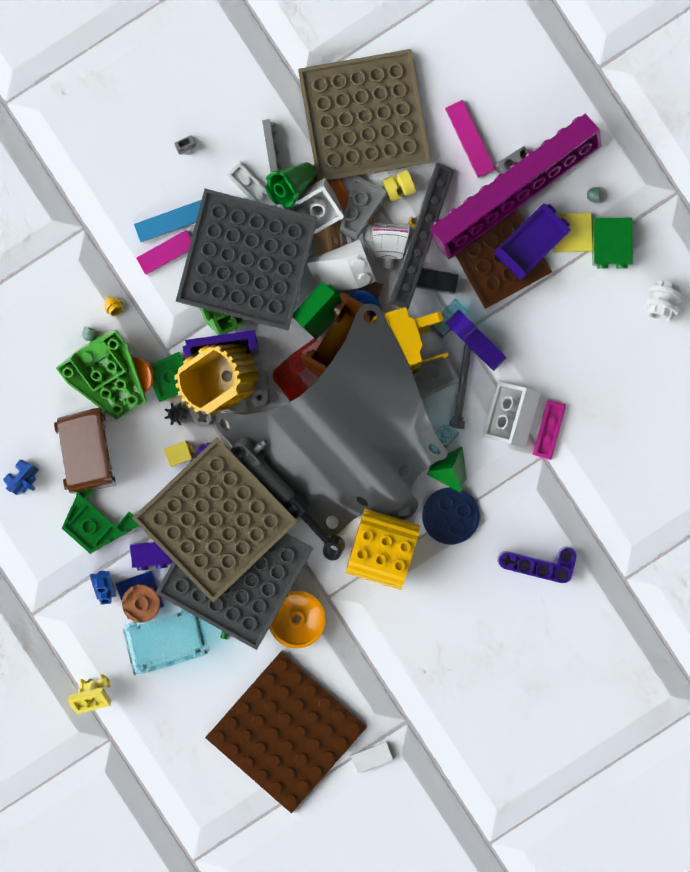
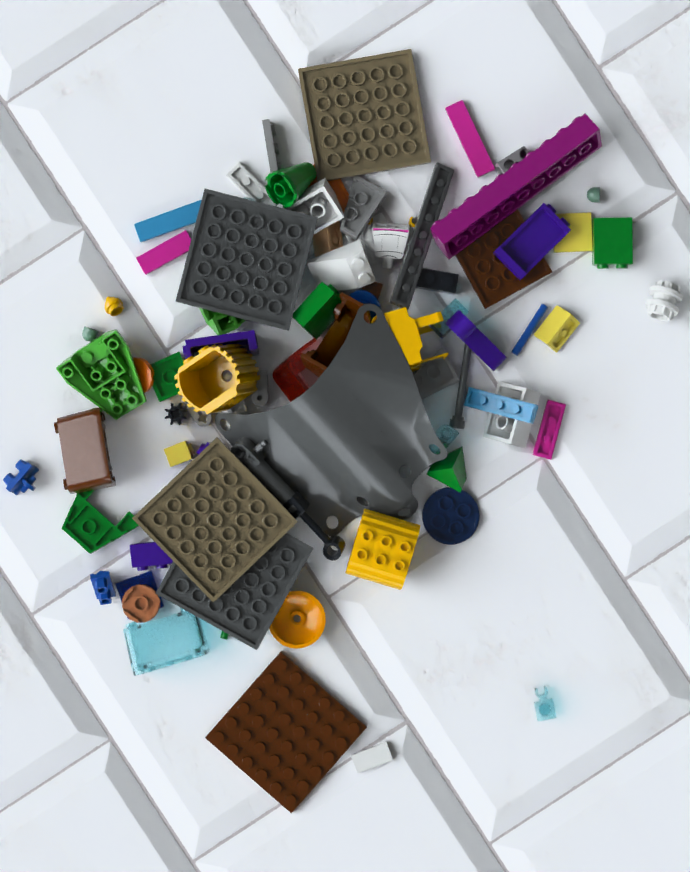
(93, 697): light yellow piece -> none
(185, 146): flat silver slope -> none
(399, 186): light yellow wheel -> none
(501, 405): none -> dark azure tile
(529, 330): none -> blue bar
(535, 563): dark purple beam -> none
(544, 707): none -> clear light blue plate
(557, 328): none -> light yellow panel

